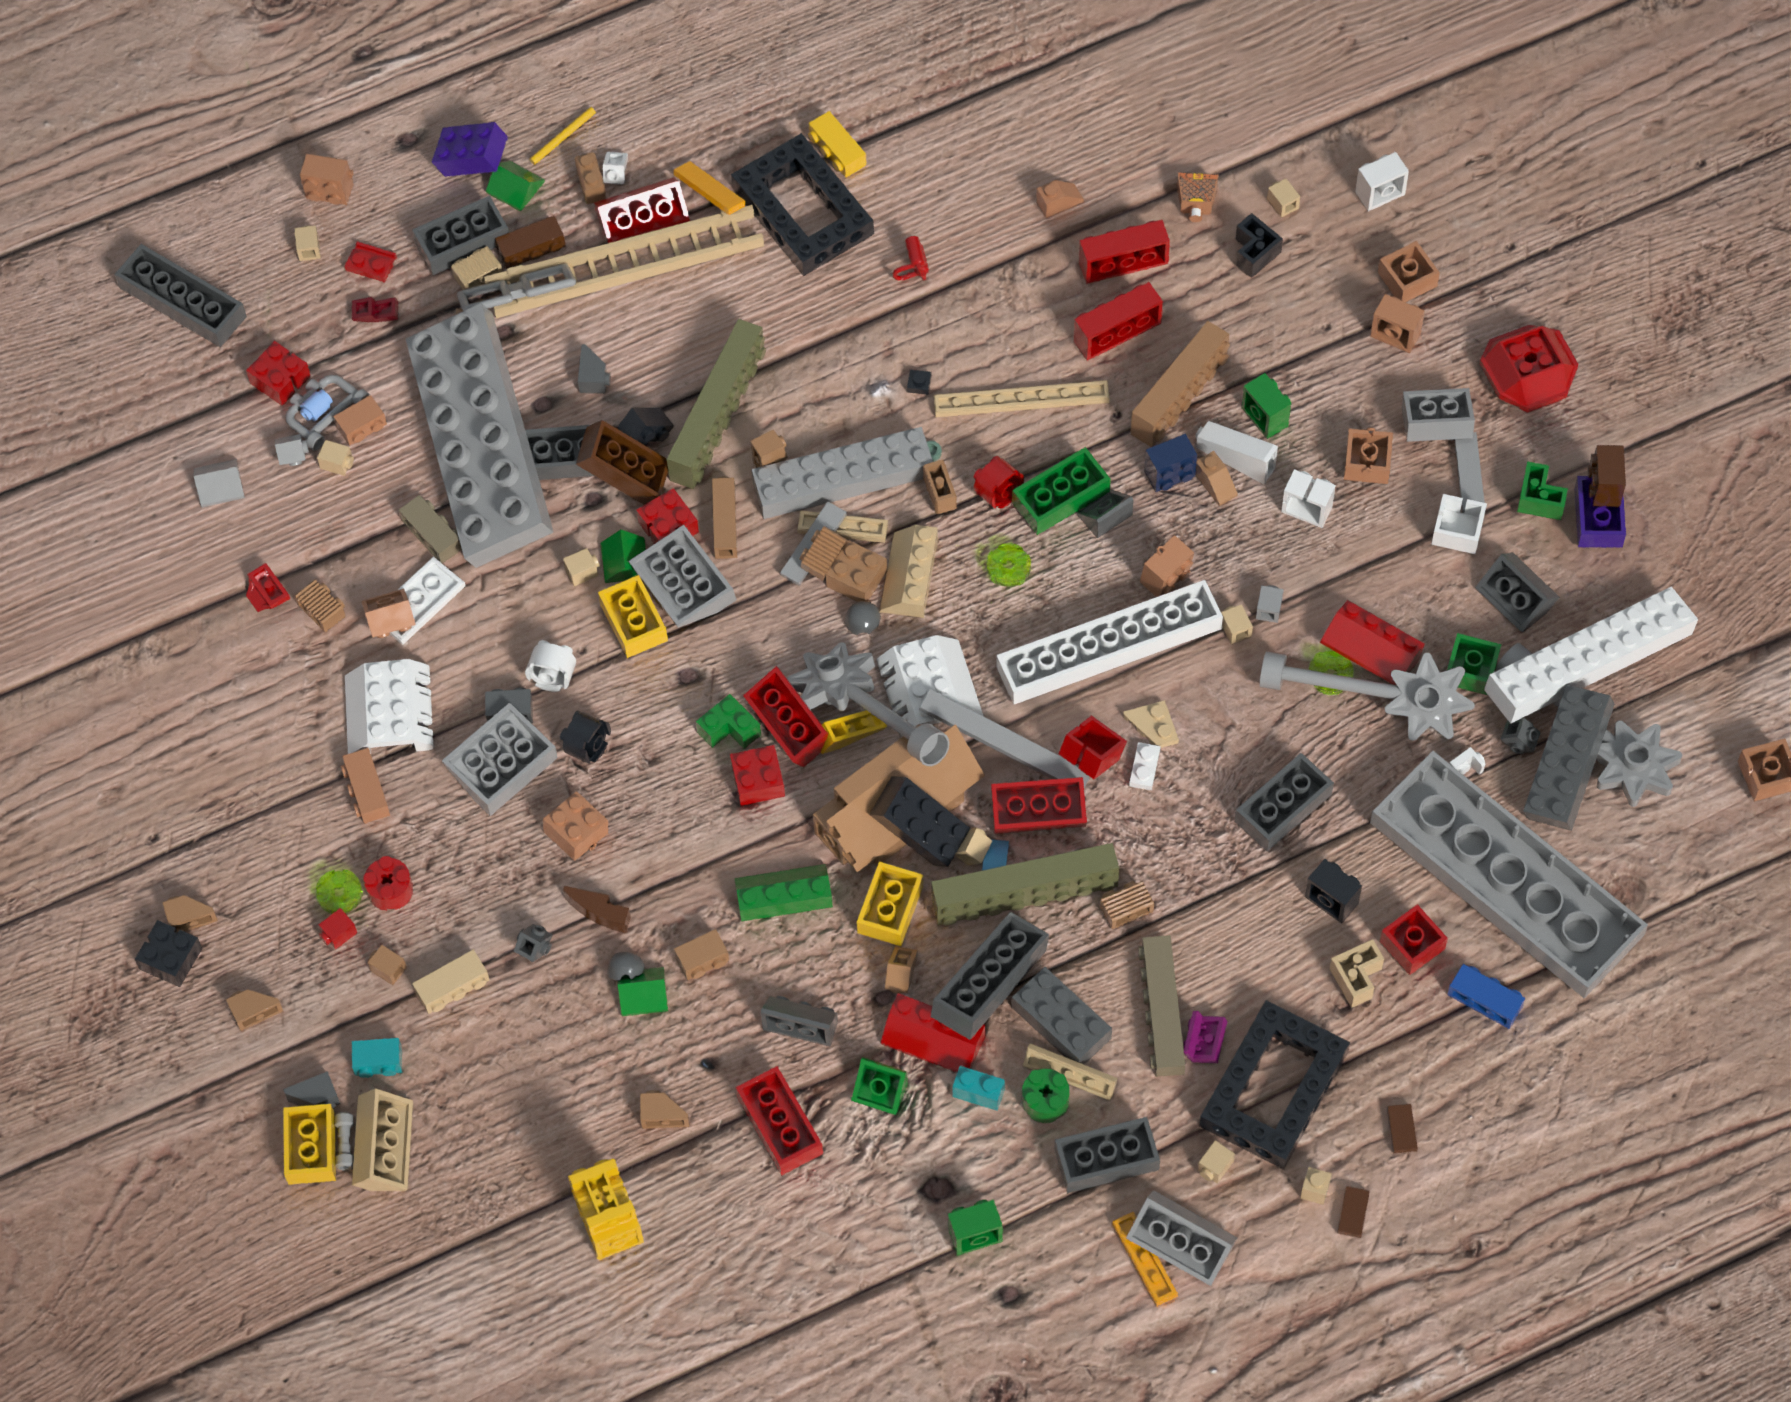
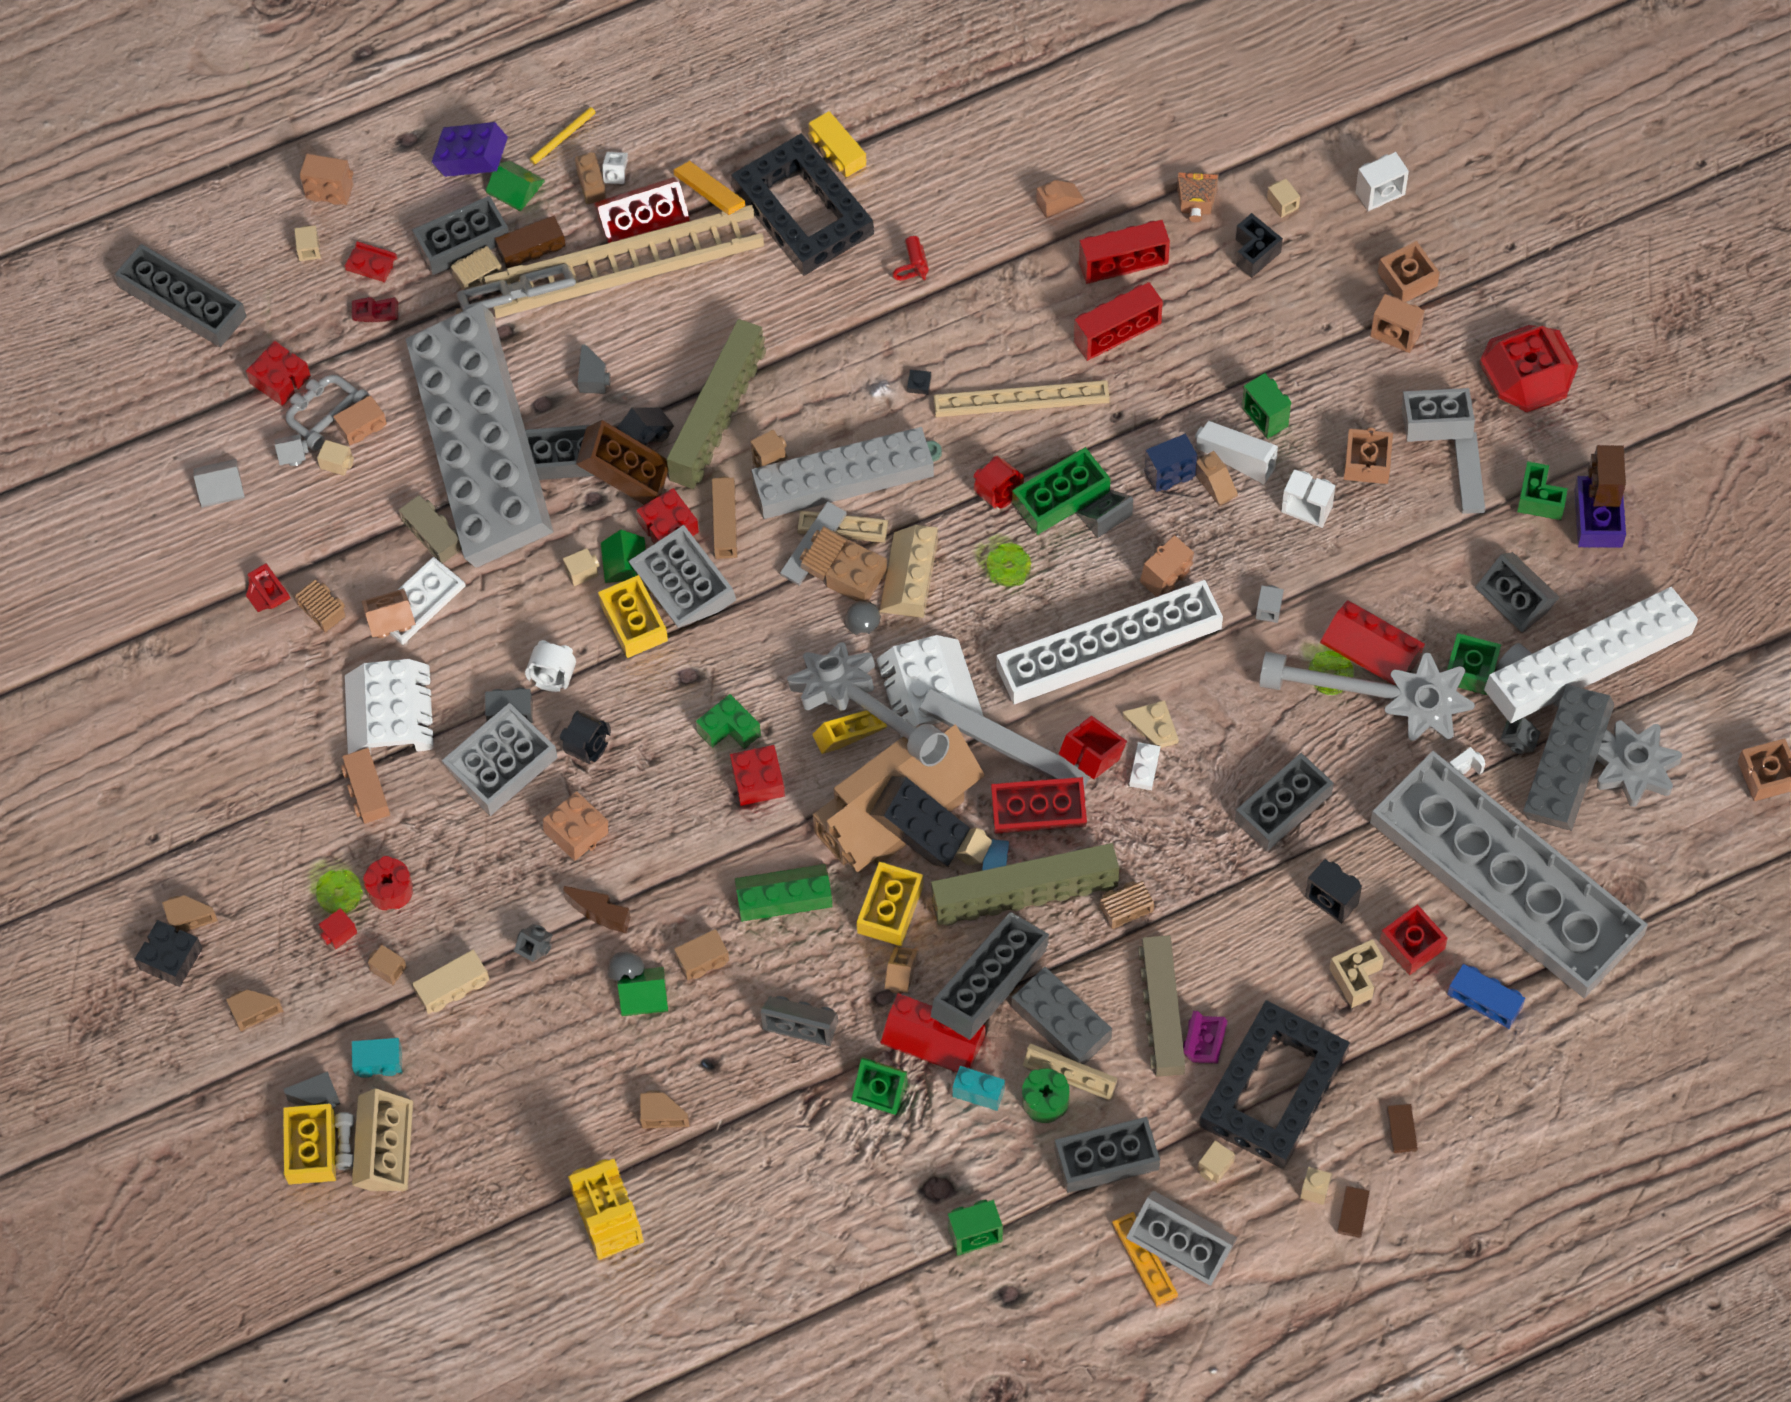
(315, 405): light blue brick -> none
(779, 1120): red brick -> none
(787, 717): red slope -> none
(939, 487): medium nougat brick -> none
(1180, 384): medium nougat brick -> none
(1236, 624): tan brick -> none
(1457, 529): white piece -> none

